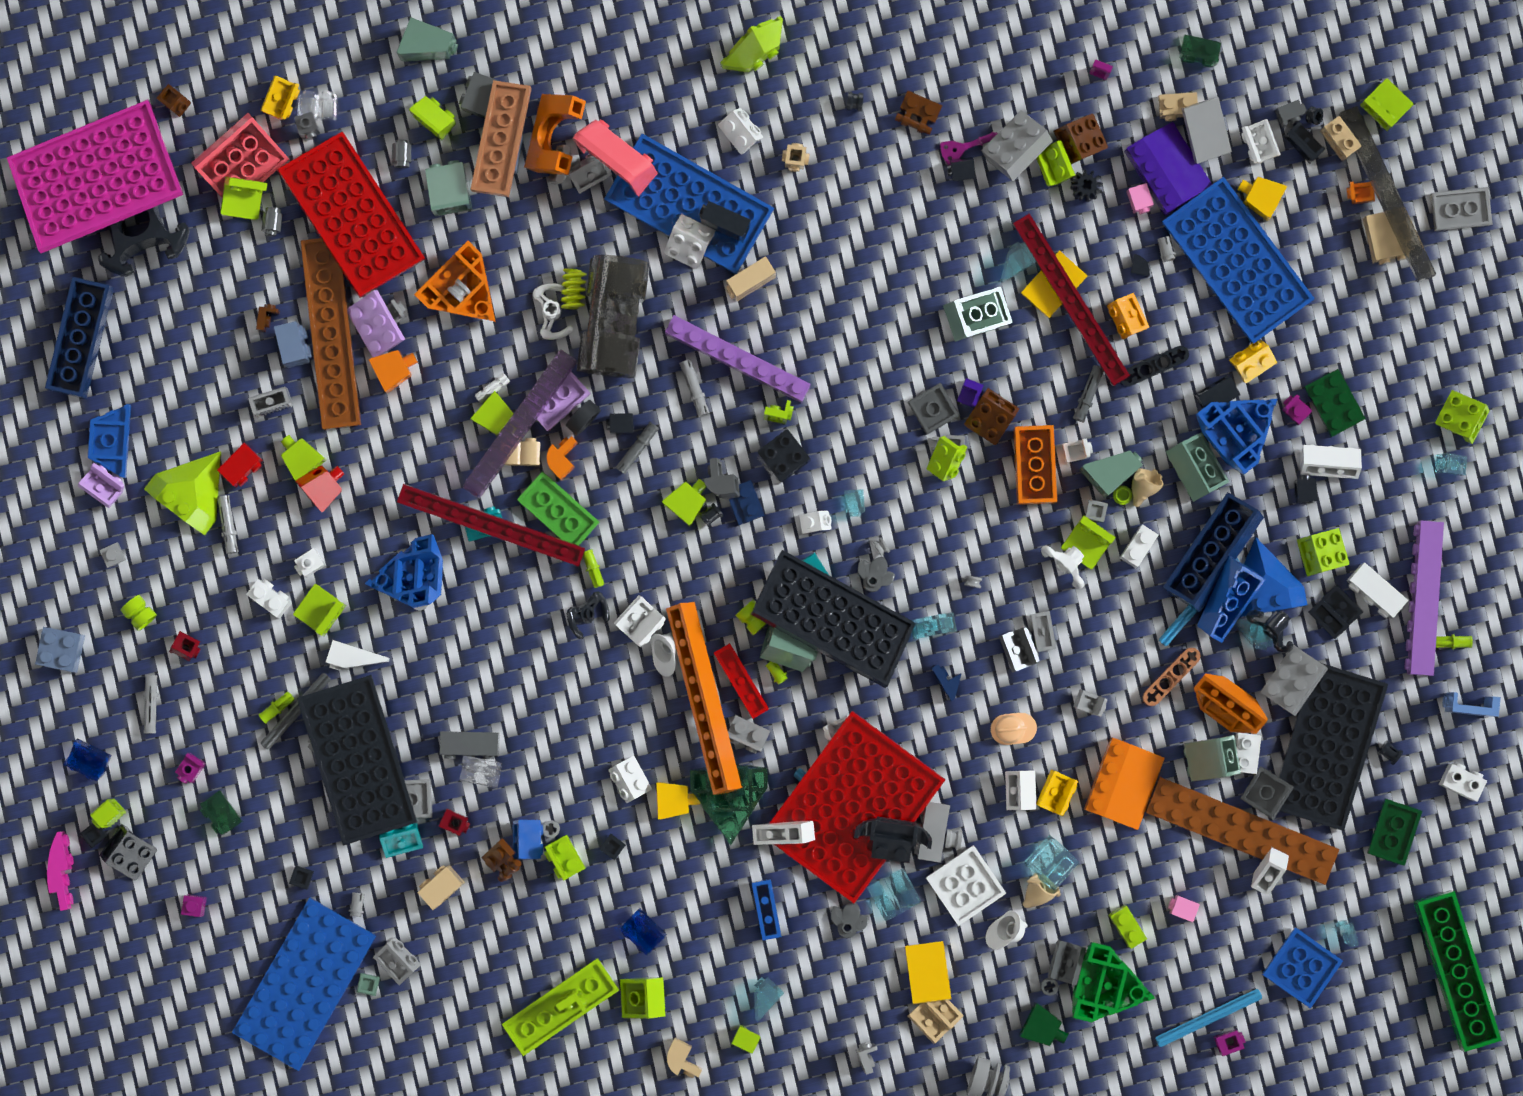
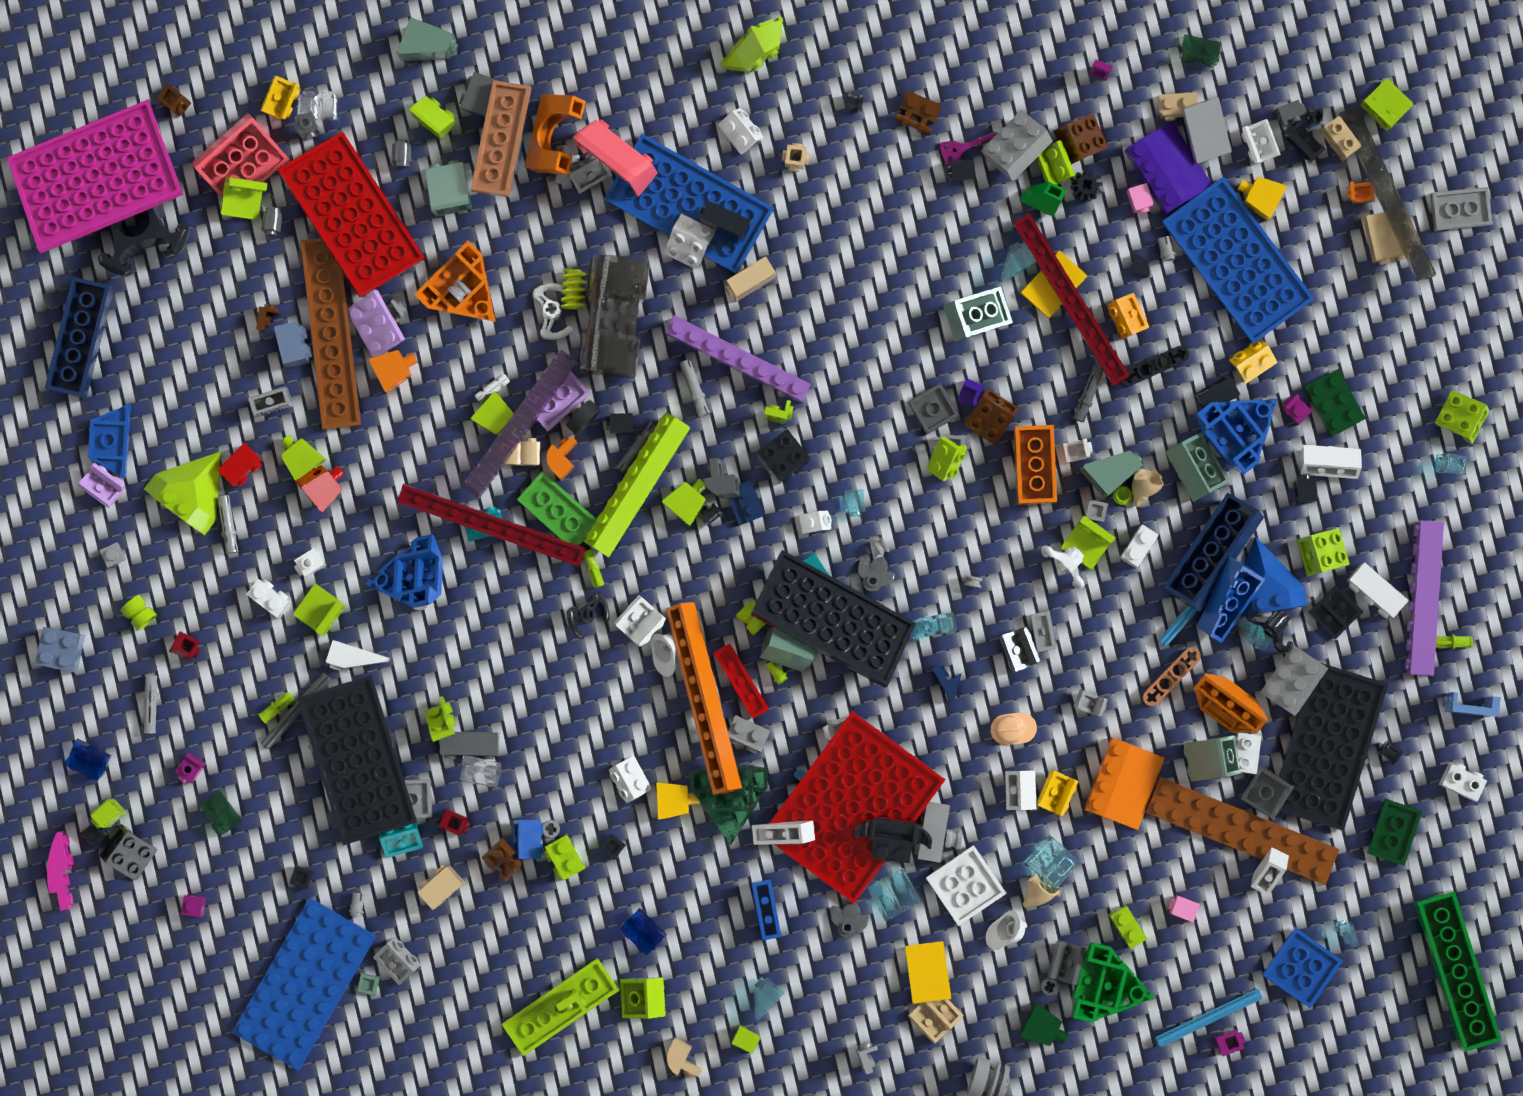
(440, 720): none -> lime bracket
(637, 484): none -> lime brick
(1043, 197): none -> green slope

